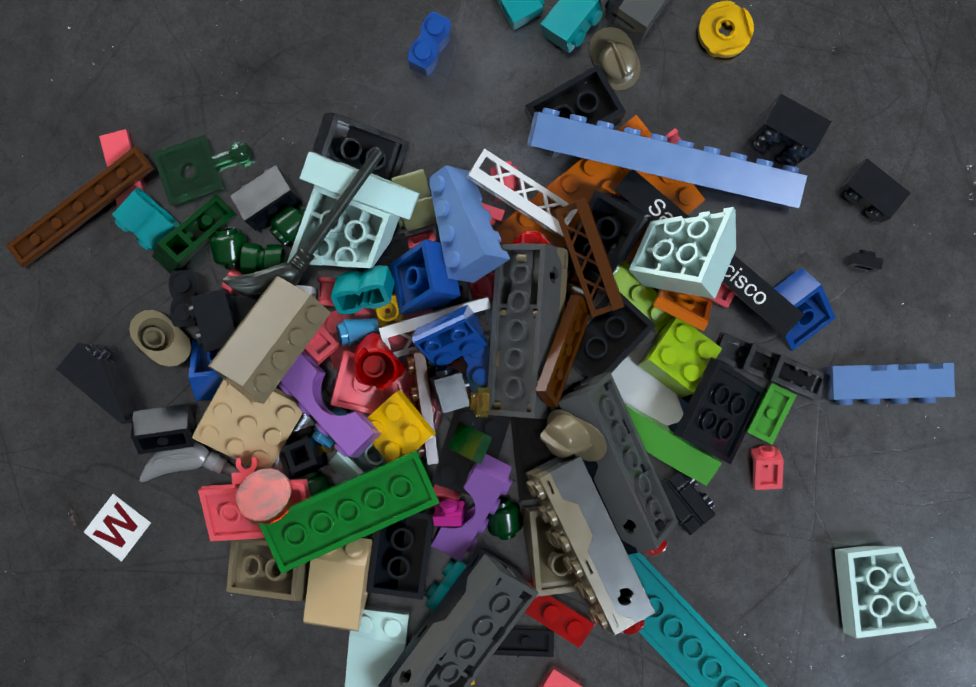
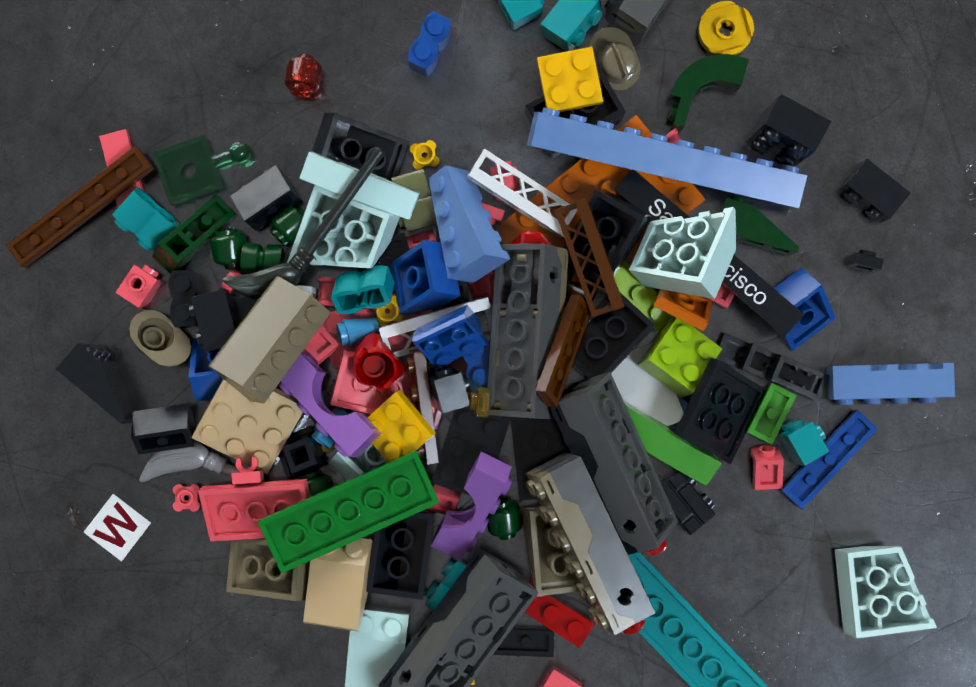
(140, 286): none -> coral brick
(180, 503): none -> coral plate
(264, 496): clear red tile -> none
(303, 76): none -> clear red head
(428, 148): none -> yellow plate
(449, 513): dark pink plate -> none
(470, 443): dark green tile -> none
(570, 80): none -> yellow plate
(572, 436): dark tan piece -> none
(714, 70): none -> dark green arch
(757, 228): none -> dark green slope
(802, 441): none -> teal brick
(842, 446): none -> blue plate

